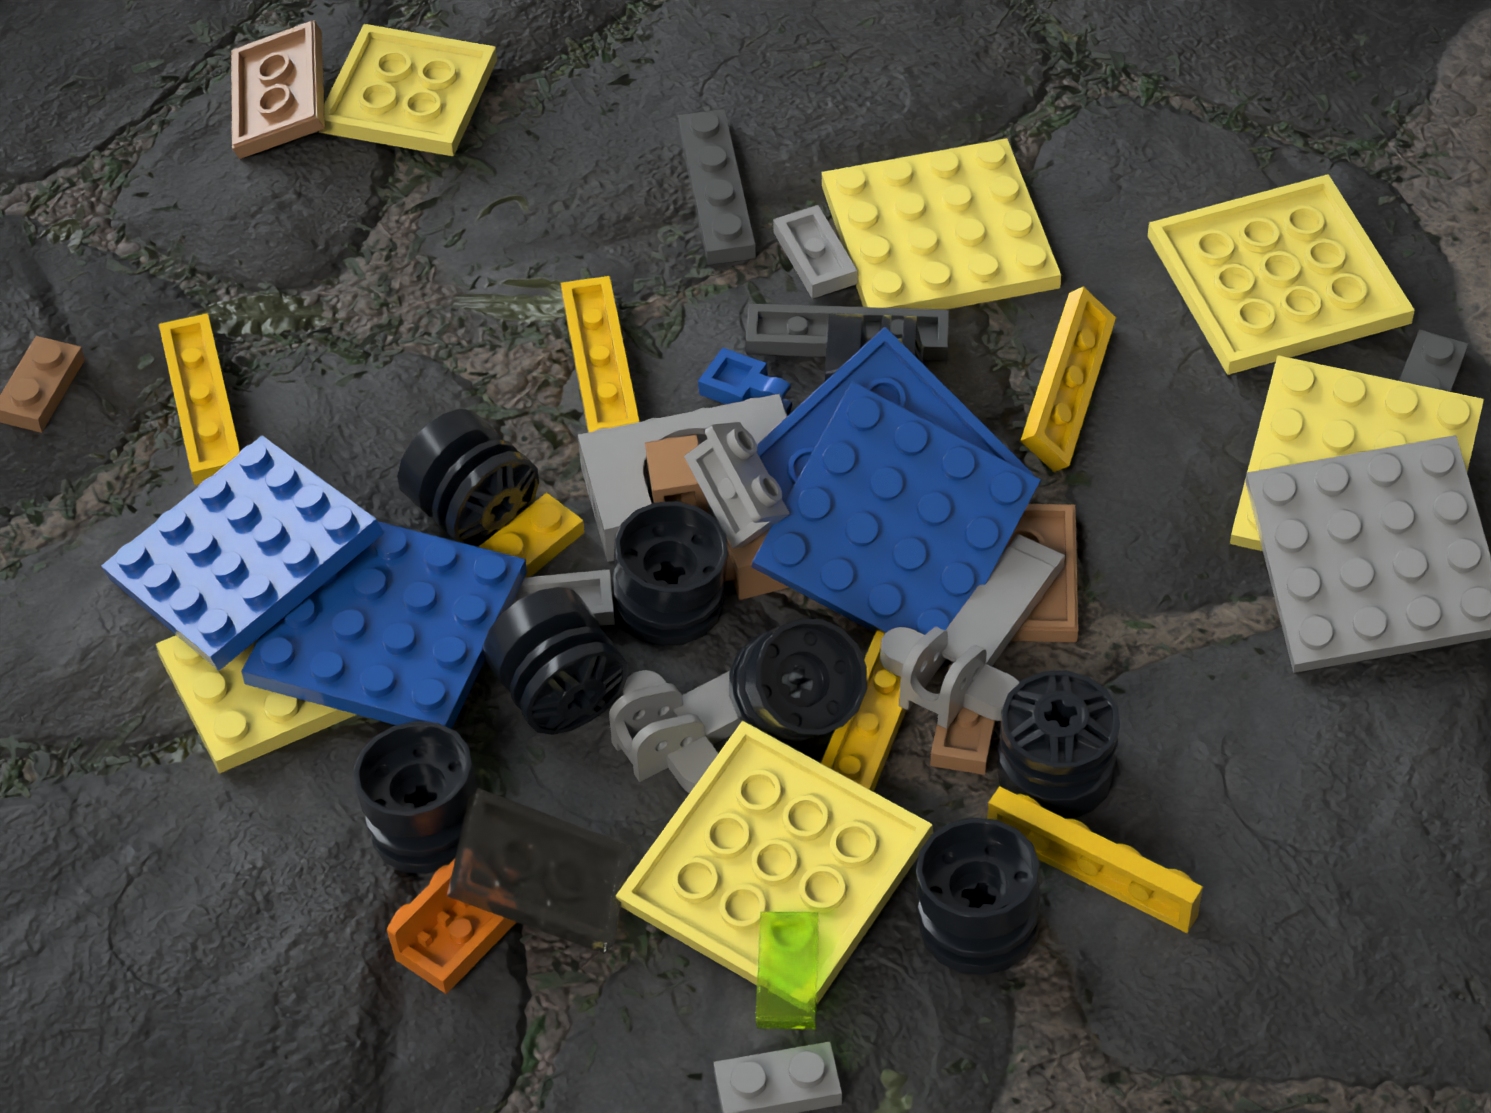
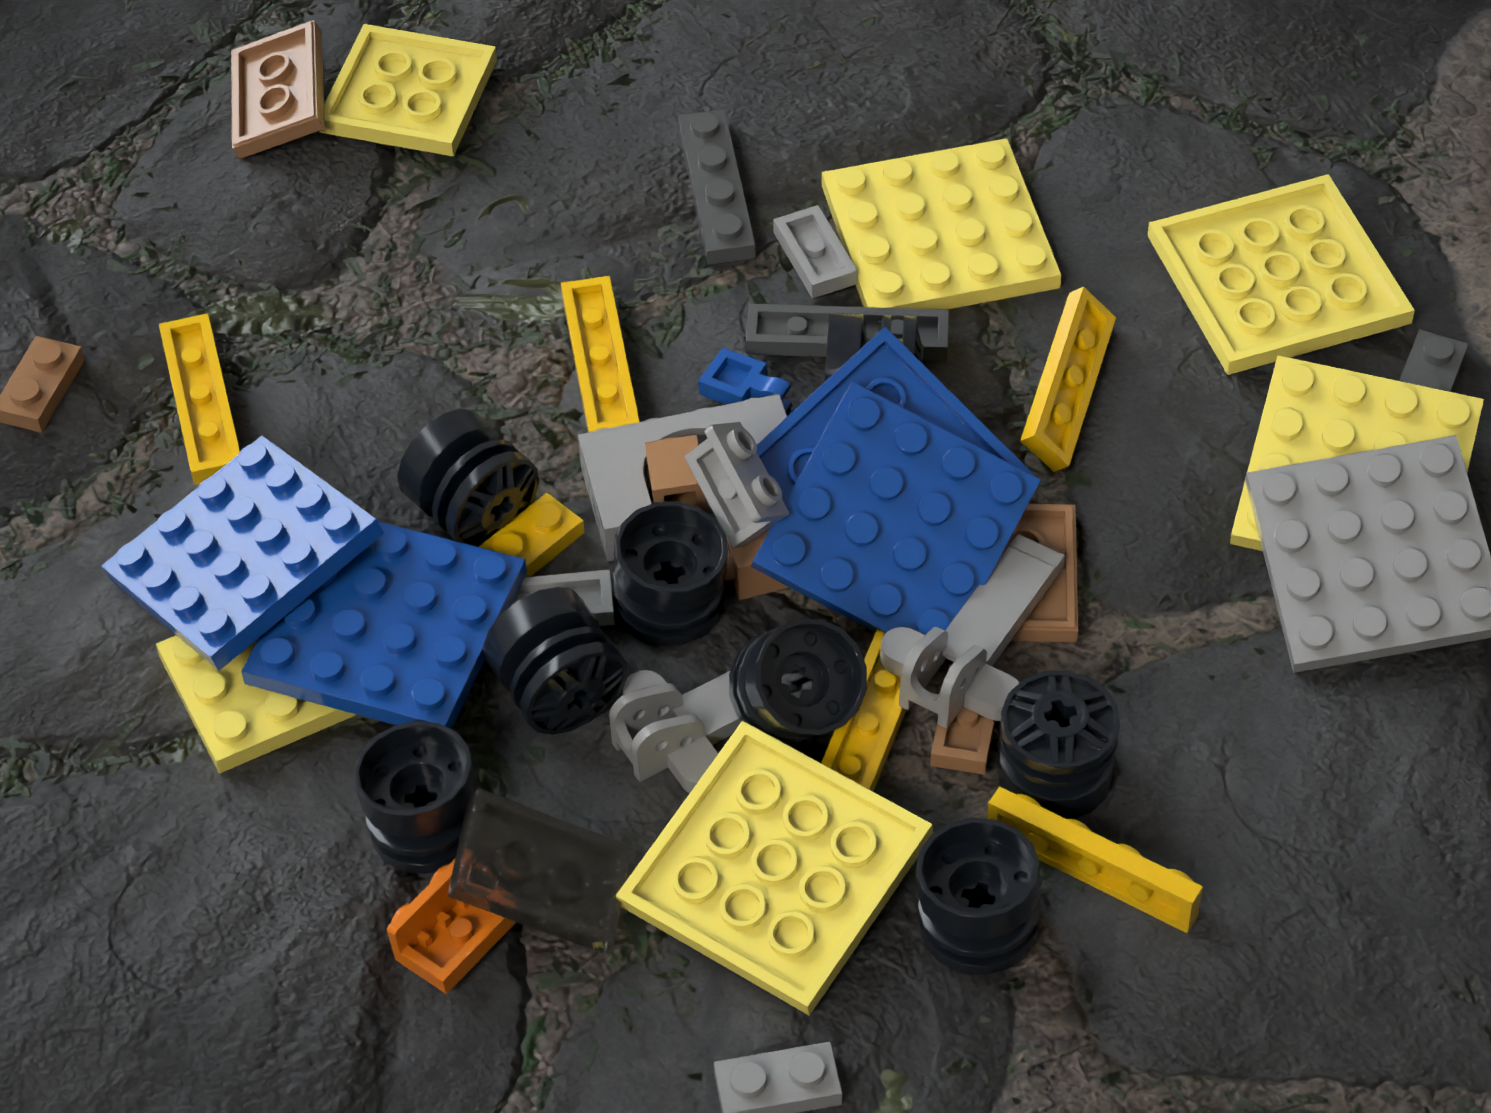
(787, 970): clear neon green tile -> none

